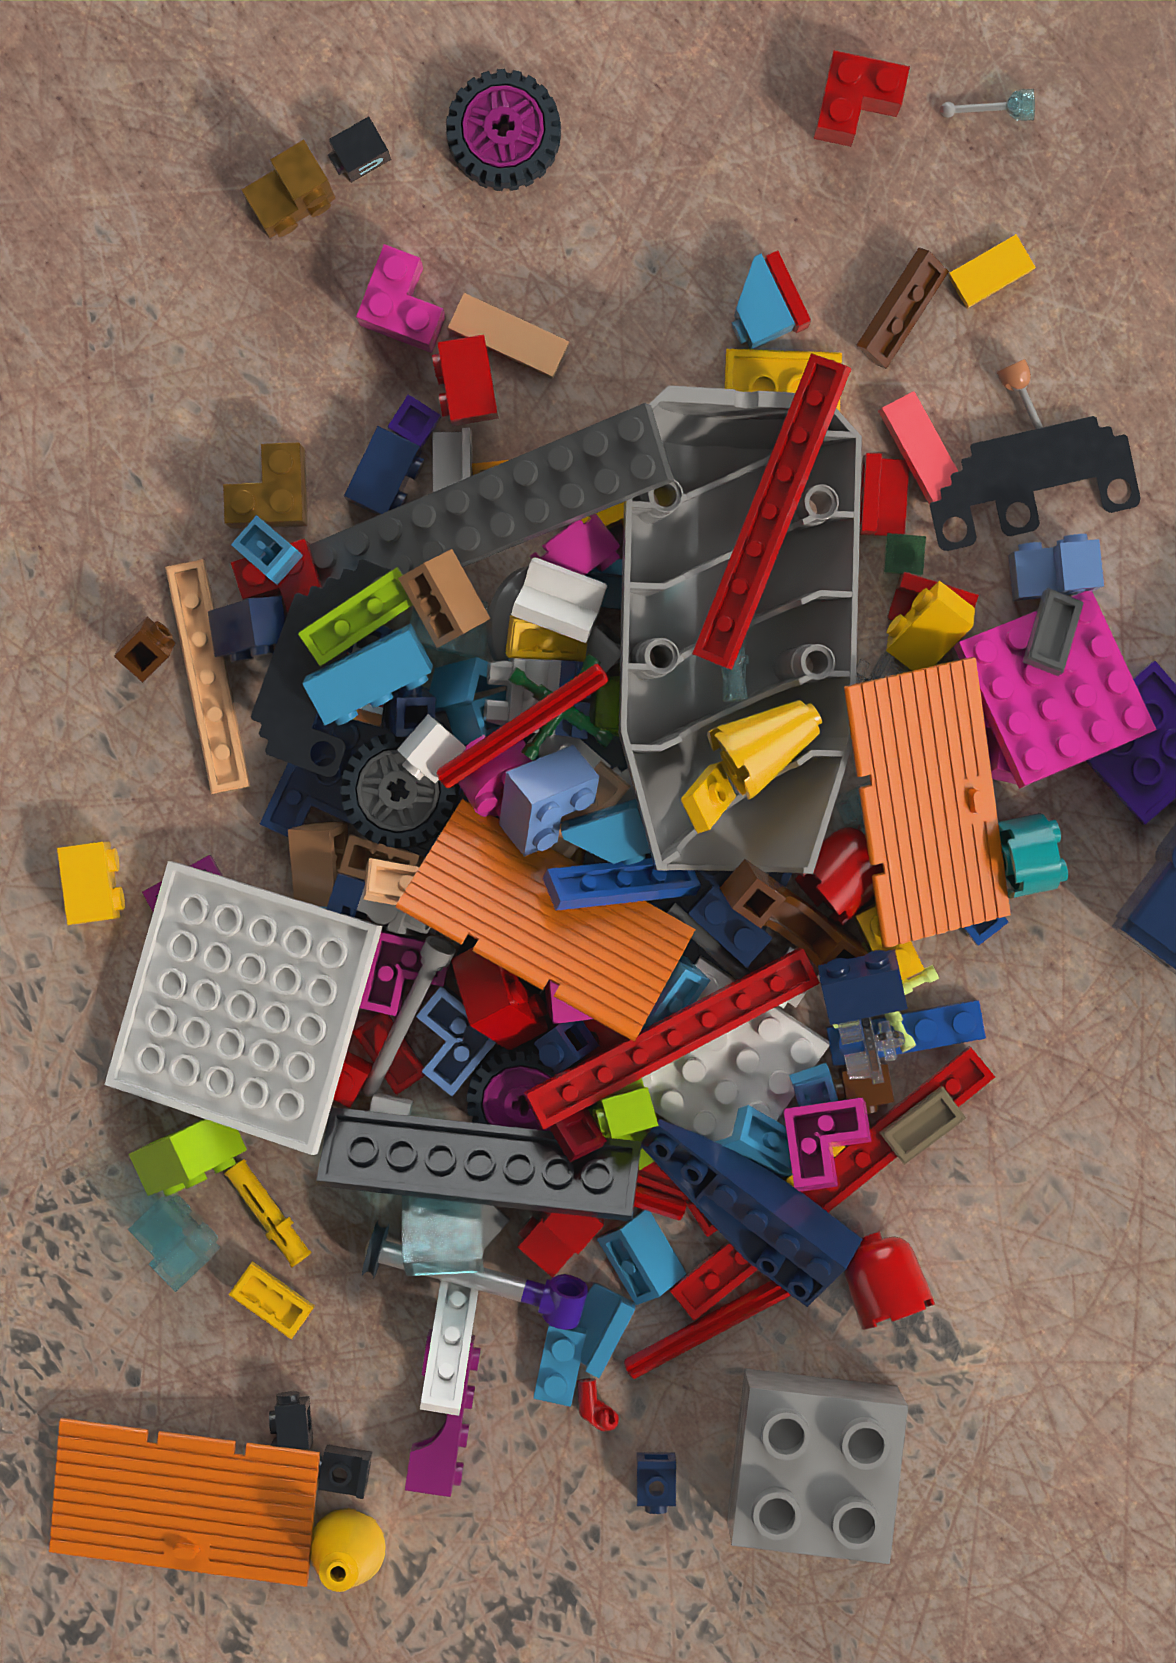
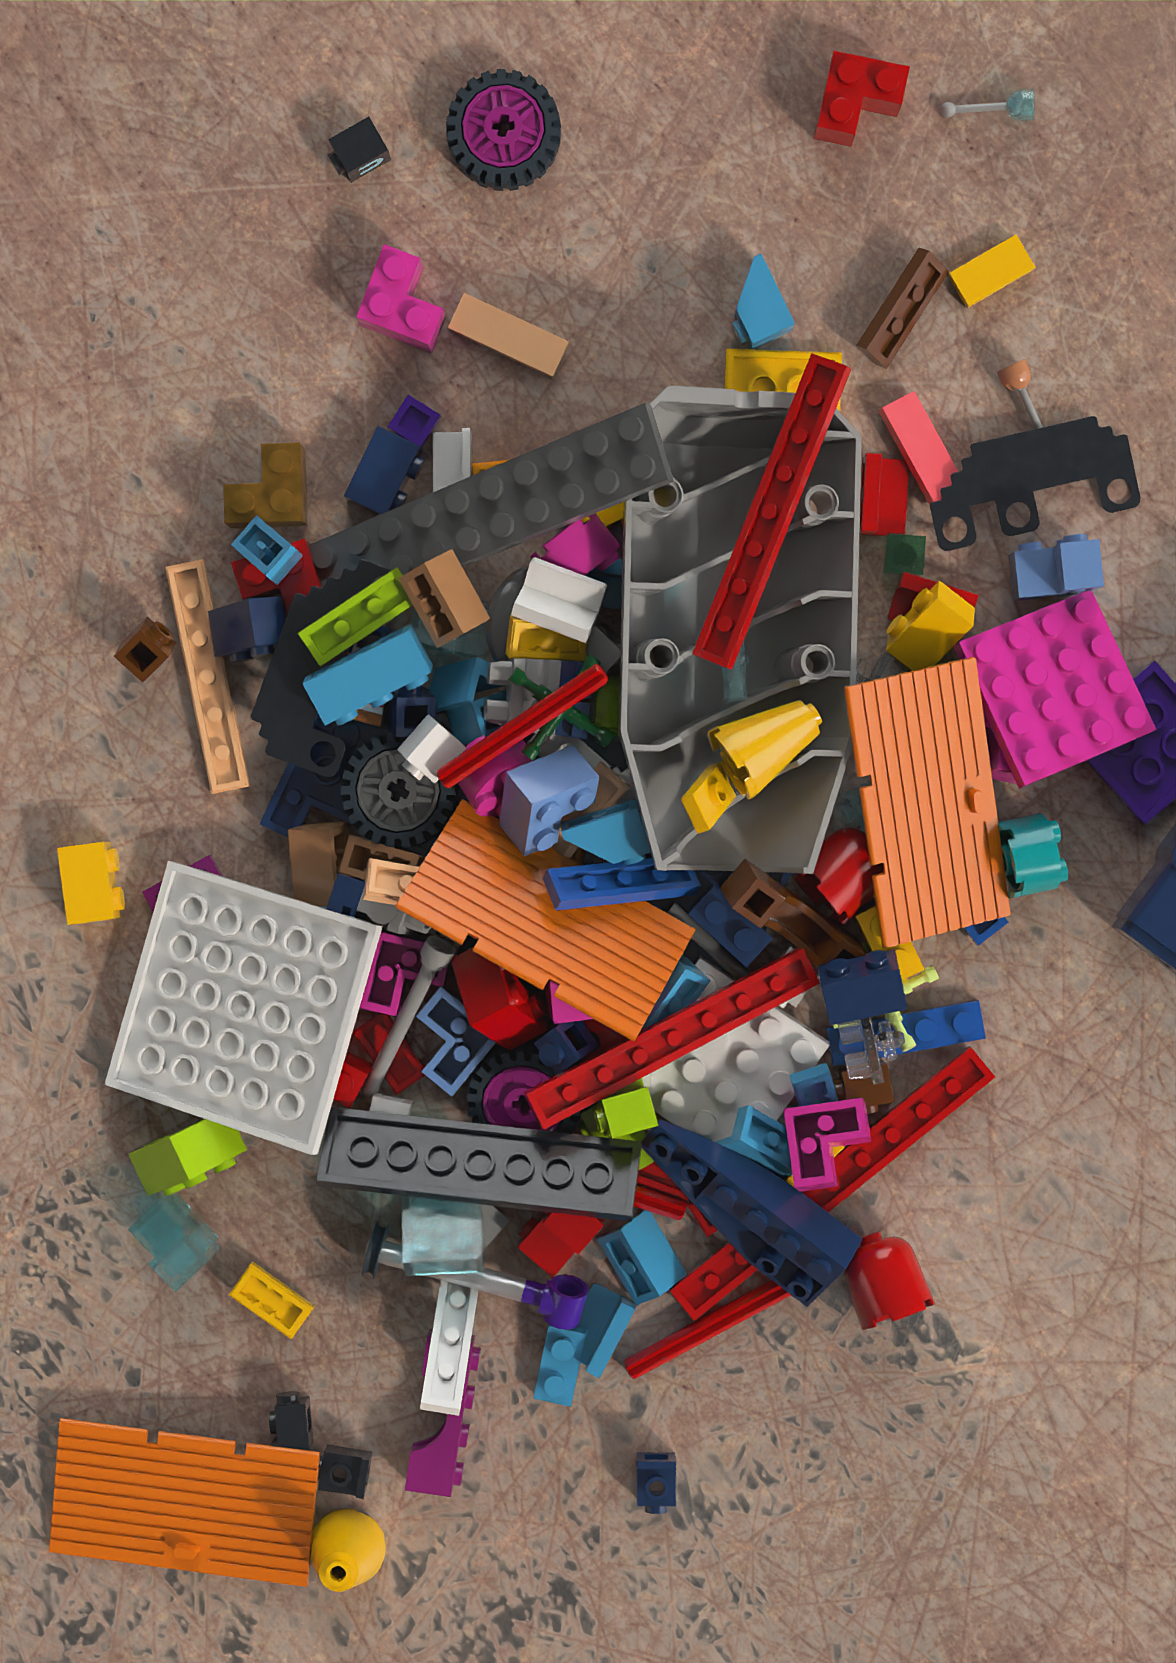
(268, 1213): yellow pin -> none
(290, 191): pearl gold brick -> none
(468, 380): red brick -> none
(578, 1134): dark red plate -> none
(593, 1409): red arm -> none
(788, 291): red tile -> none
(817, 1466): light grey brick -> none
(922, 1125): dark tan tile -> none
(1053, 632): dark grey tile -> none

